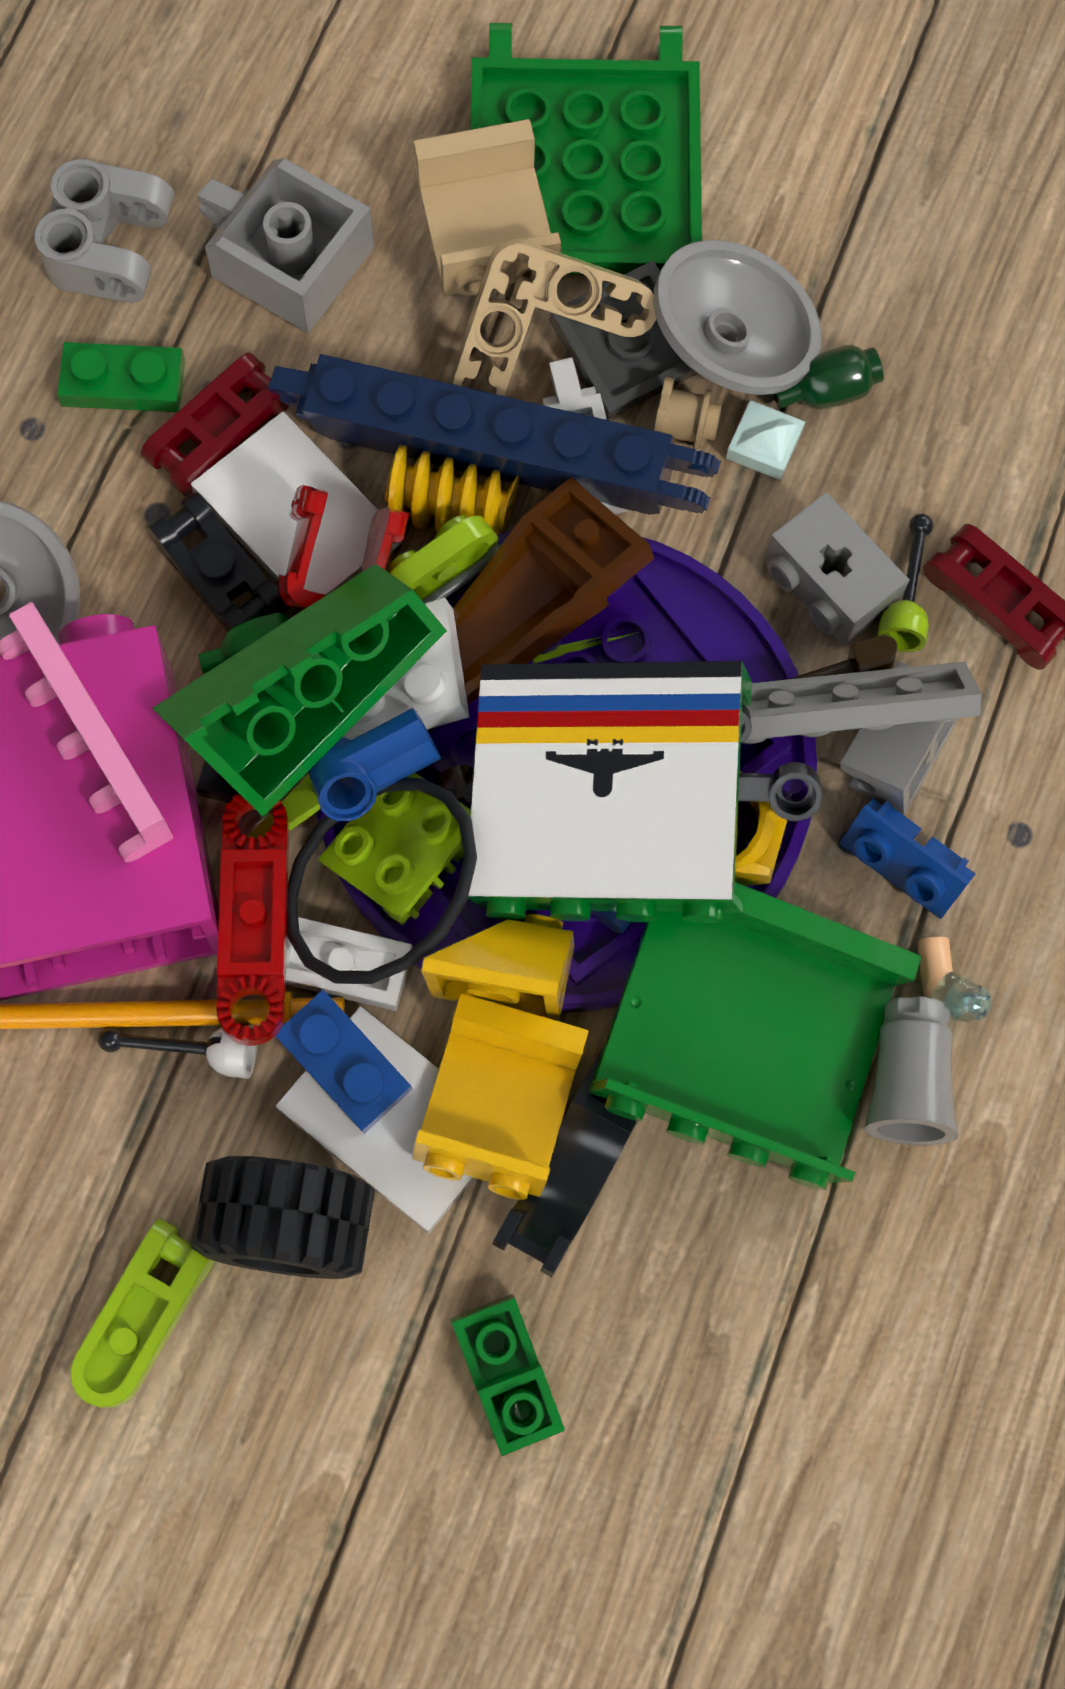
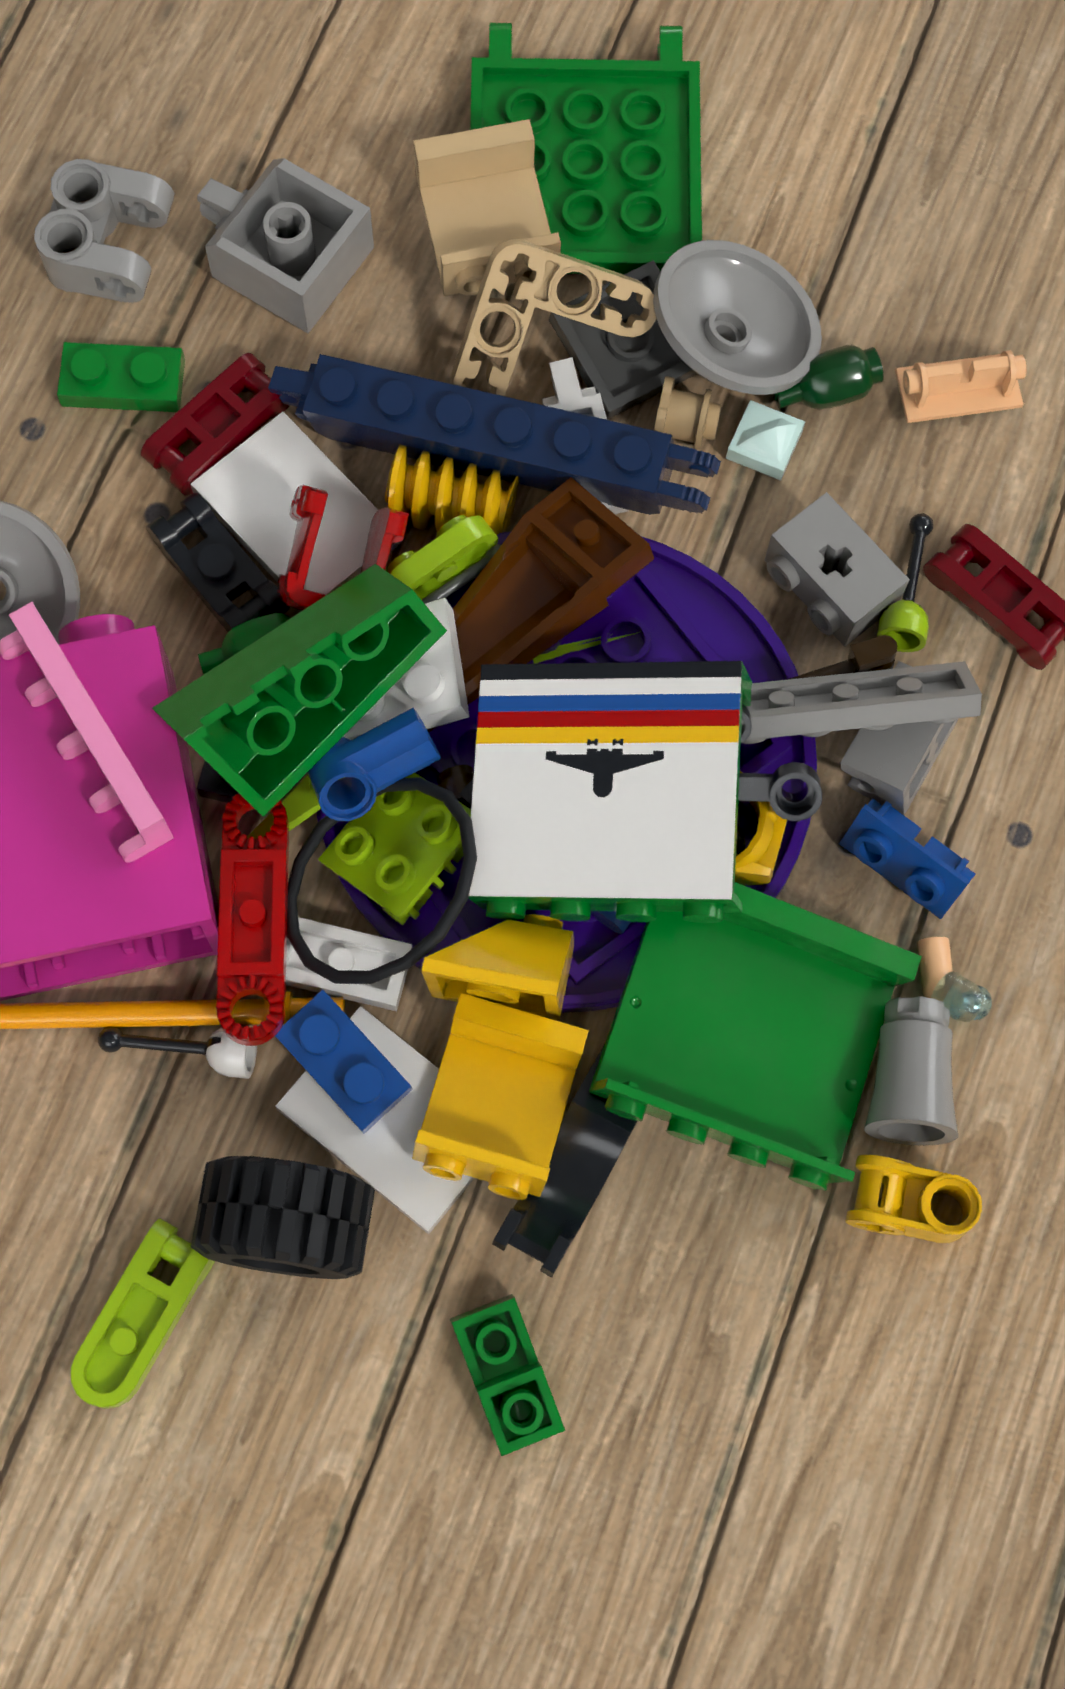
(907, 1200): none -> yellow piece
(961, 386): none -> light nougat hinge

